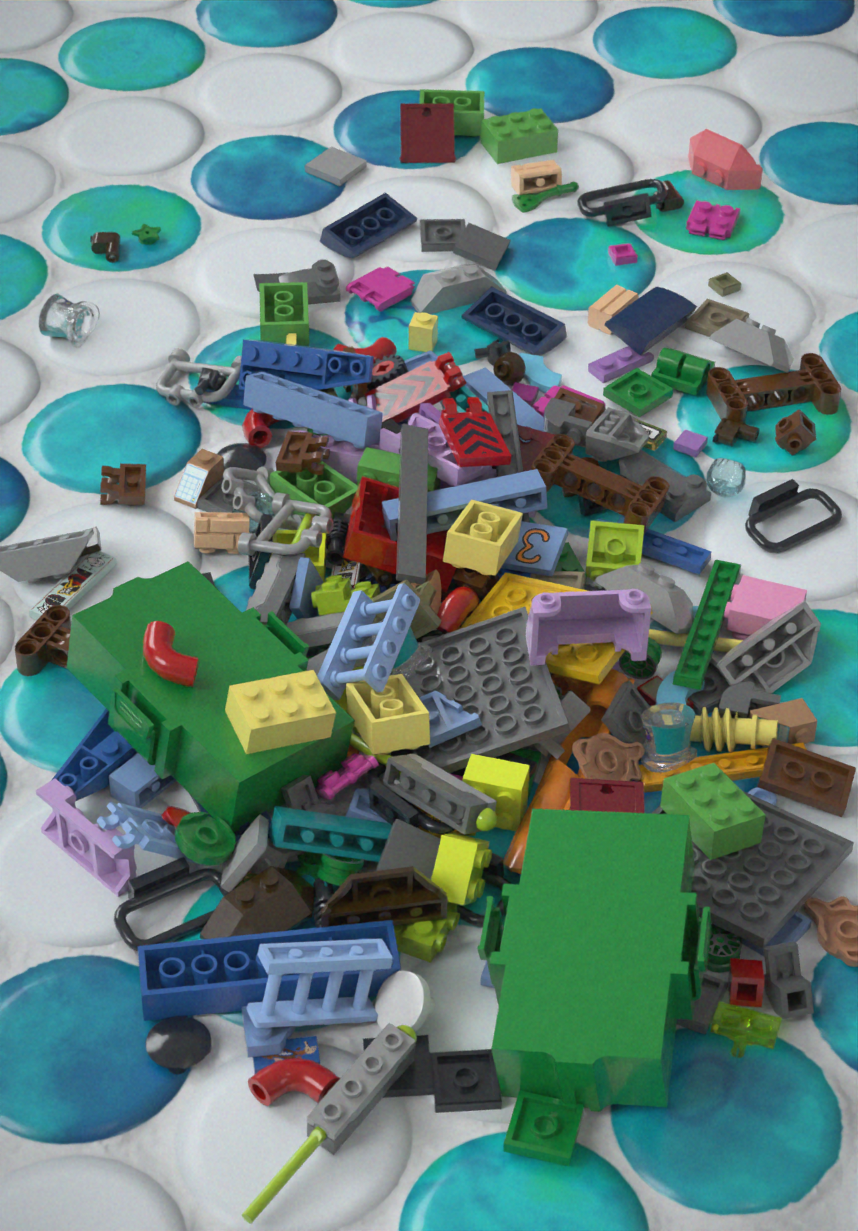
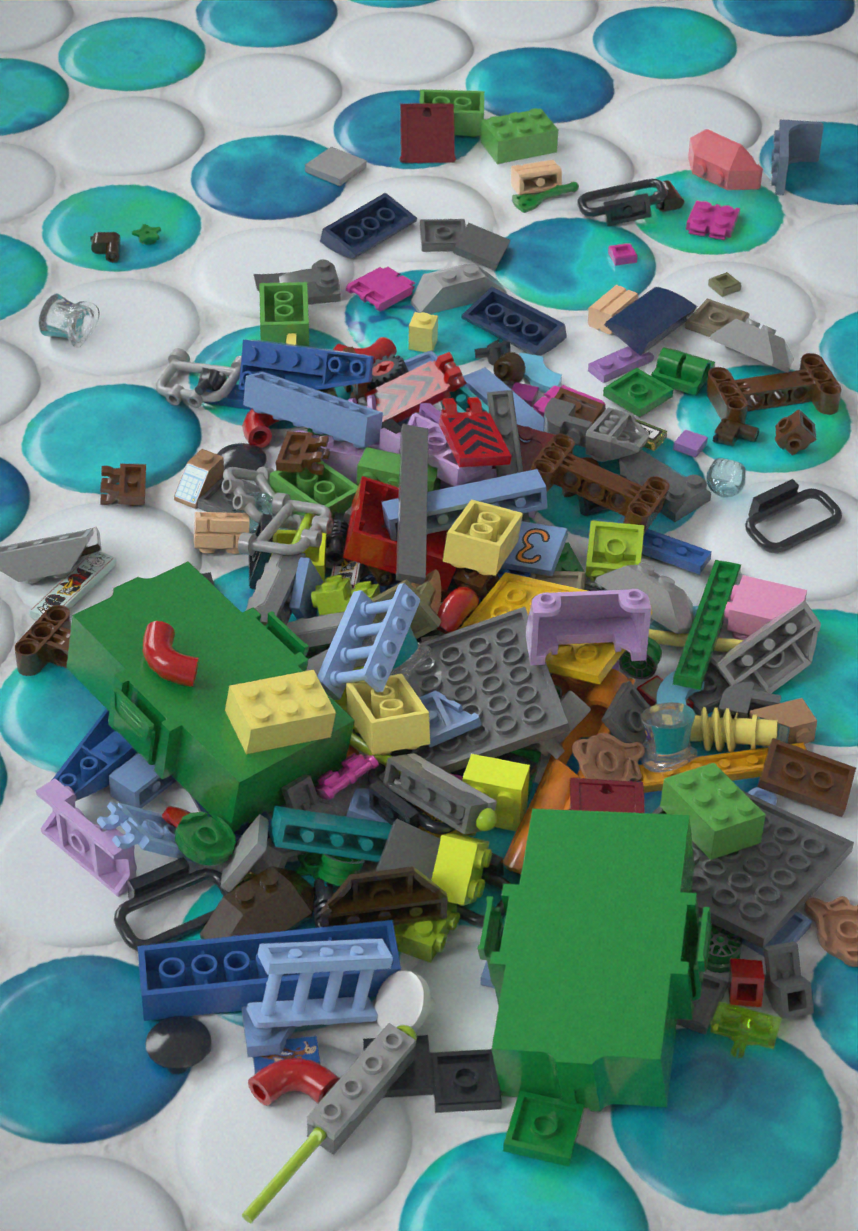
(794, 143): none -> sand blue bracket

